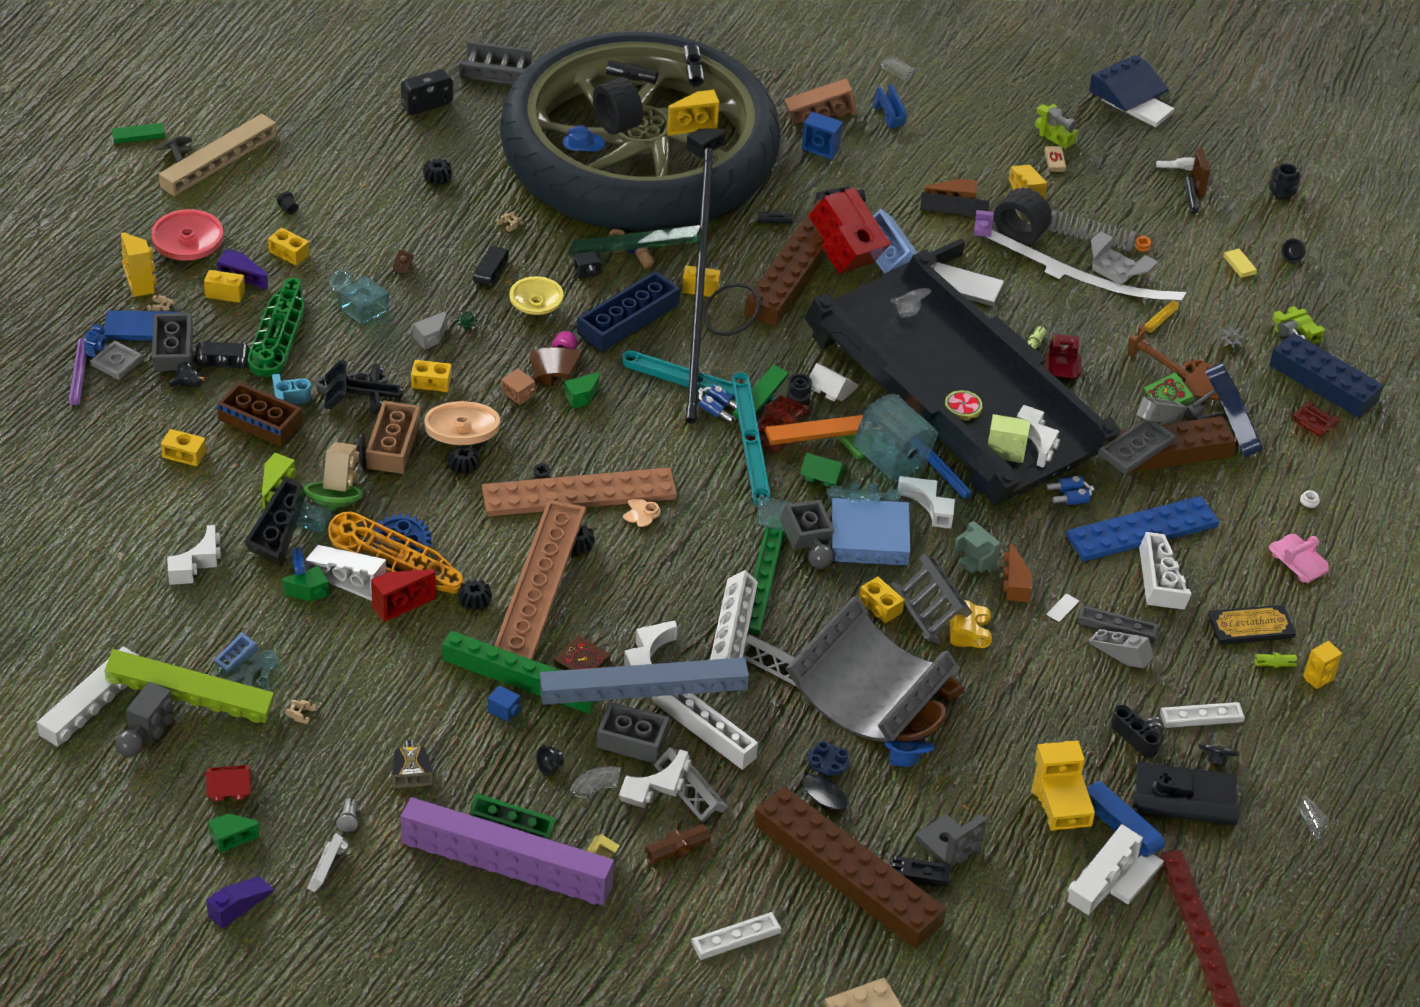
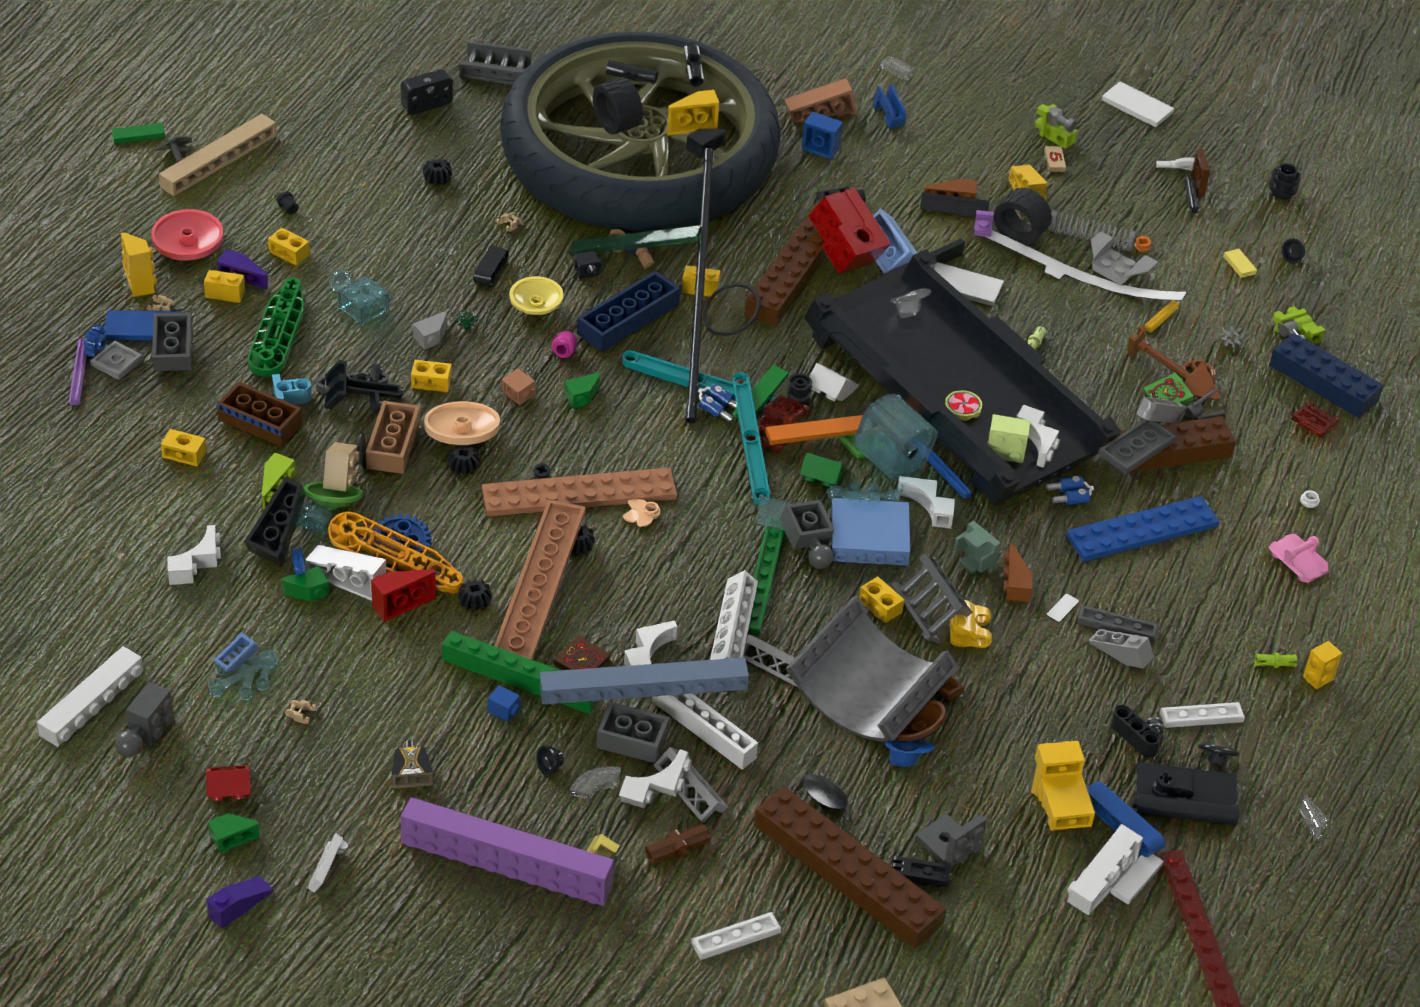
(186, 376): black animal -> none
(190, 686): lime brick -> none
(221, 354): black beam -> none
(348, 820): light grey pin -> none
(402, 261): reddish brown piece -> none
(512, 816): green wedge -> none
(553, 363): reddish brown slope -> none
(583, 139): blue piece -> none
(769, 217): black pin -> none
(828, 759): dark blue dish -> none
(1064, 361): dark red piece -> none
(1127, 83): dark blue slope -> none
(1161, 575): white wedge -> none
(1234, 409): dark blue beam -> none
(1251, 624): tile -> none

